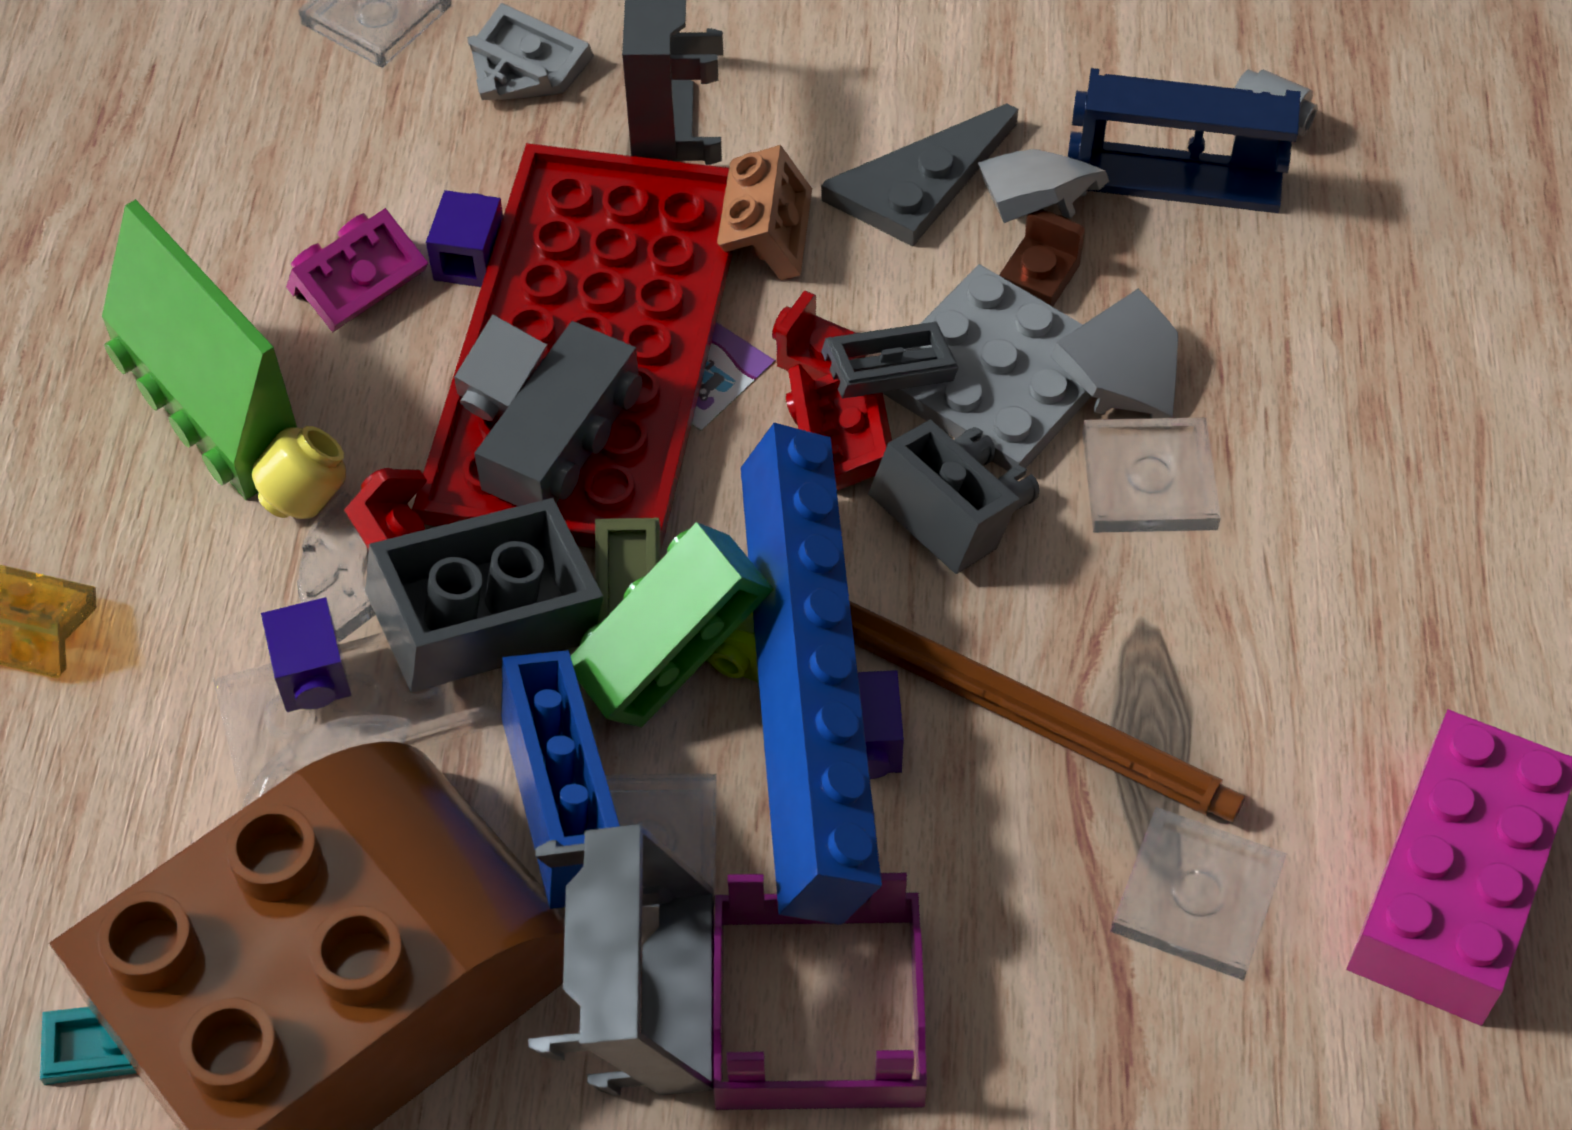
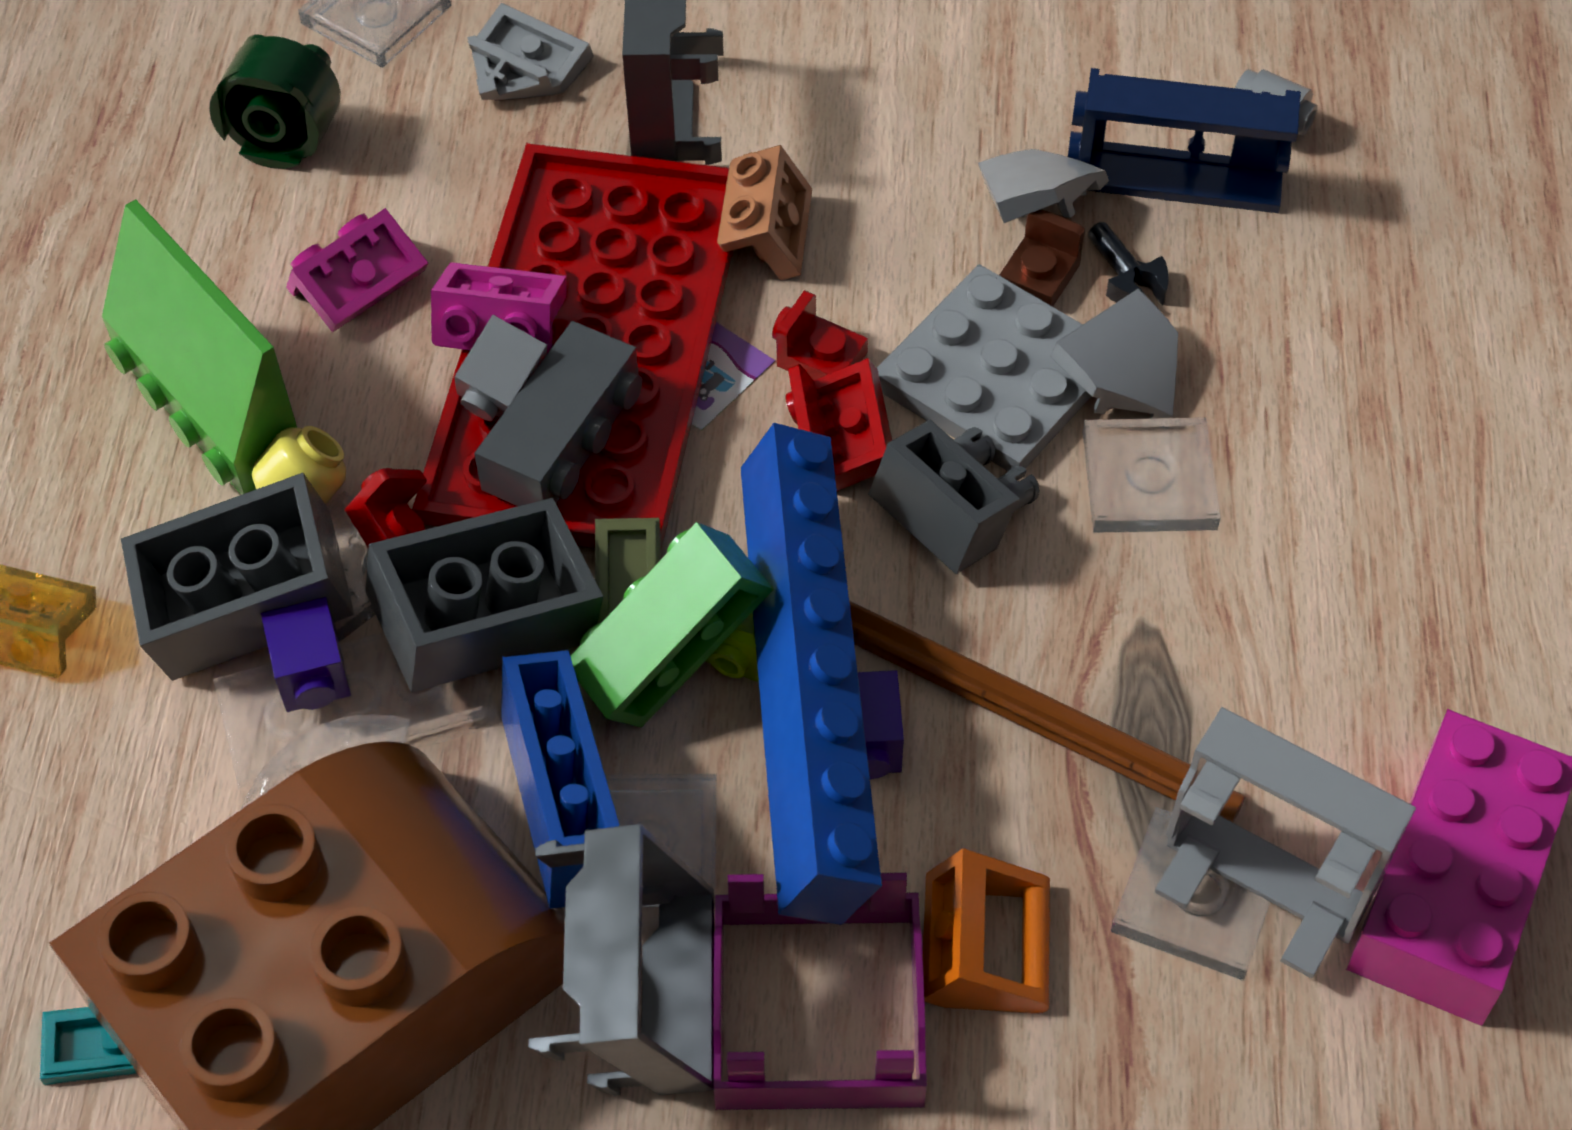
(215, 571): none -> dark grey brick
(276, 100): none -> dark green brick
(463, 237): dark purple brick -> none
(471, 293): none -> dark pink bracket
(894, 367): dark grey tile -> none
(917, 182): dark grey wing -> none
(957, 933): none -> orange tile
(1129, 270): none -> black bar
(1322, 896): none -> light grey piece

